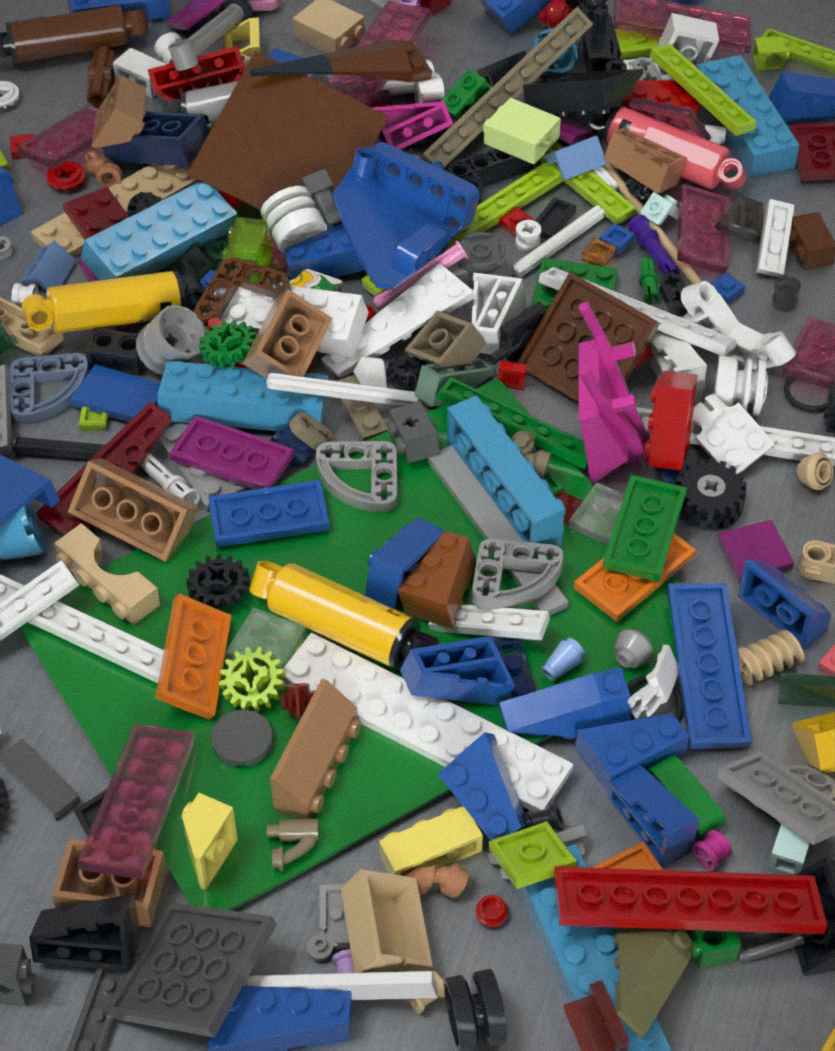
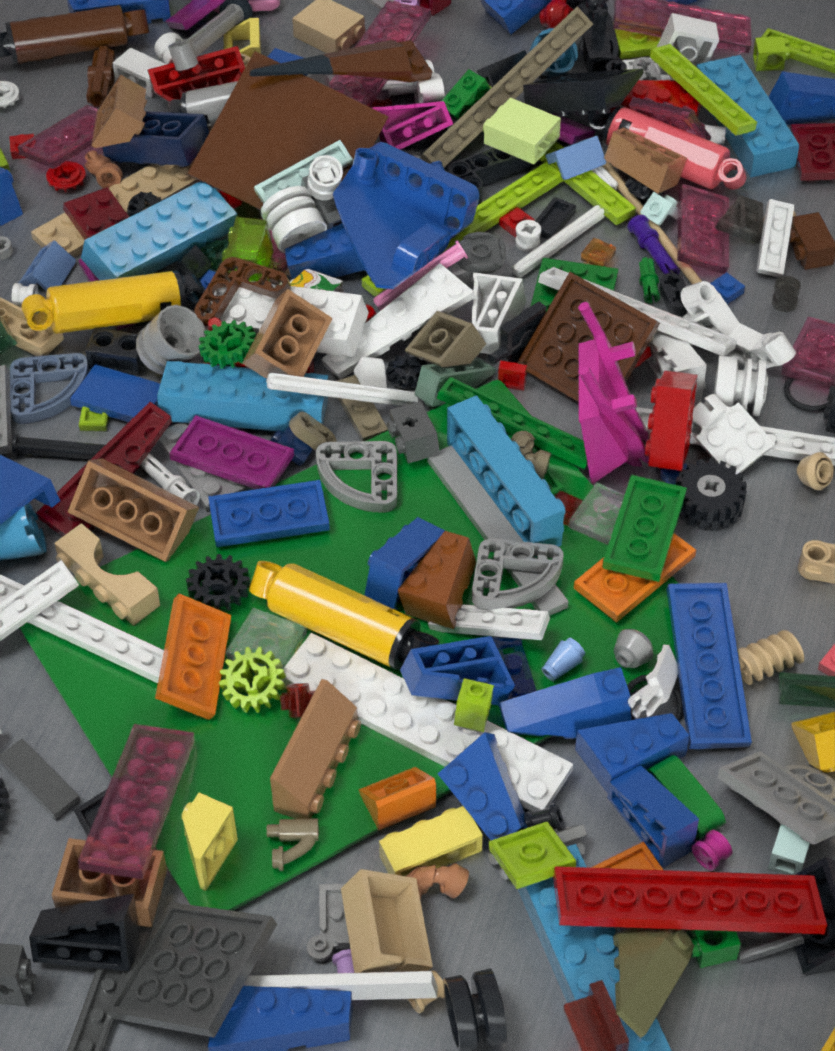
(242, 738): dark grey tile -> none
(293, 175): none -> light aqua tile
(324, 177): none -> white wheel
(399, 797): none -> orange slope
(473, 705): none -> lime brick
(491, 911): red plate -> none
(618, 237): blue plate -> none
(756, 542): magenta tile -> none
(782, 602): blue slope -> none

